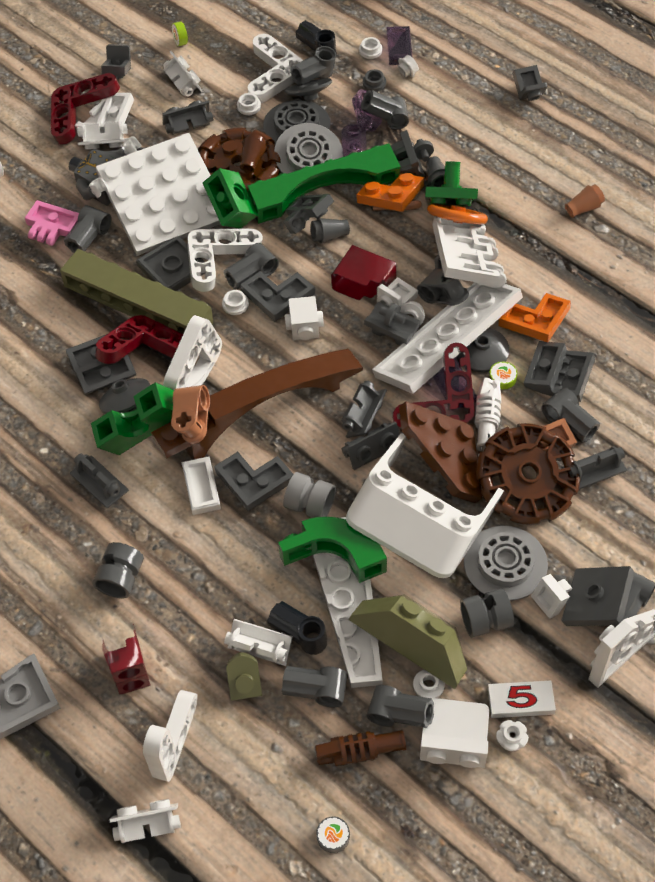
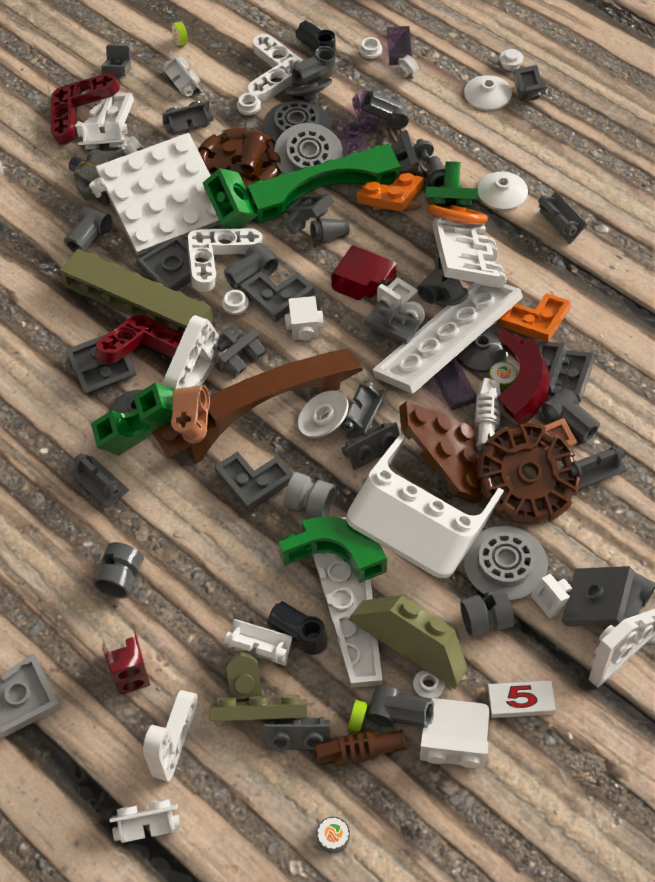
(49, 222): bright pink hinge -> none
(120, 395): dark grey dish -> none
(201, 485): white tile -> none
(231, 358): none -> dark grey hips
(258, 708): none -> olive plate
(286, 735): none -> dark grey hinge
(322, 685): dark grey piece -> none
(323, 414): none -> white dish
(357, 716): none -> lime tile
(374, 80): dark grey plate -> none
(453, 397): dark red beam -> none
(488, 93): none -> white dish
(502, 191): none -> white dish
(511, 59): none -> white plate
(512, 743): white plate -> none
(531, 386): none -> dark red arch
(561, 216): none -> dark grey hinge
(588, 199): nougat cone -> none

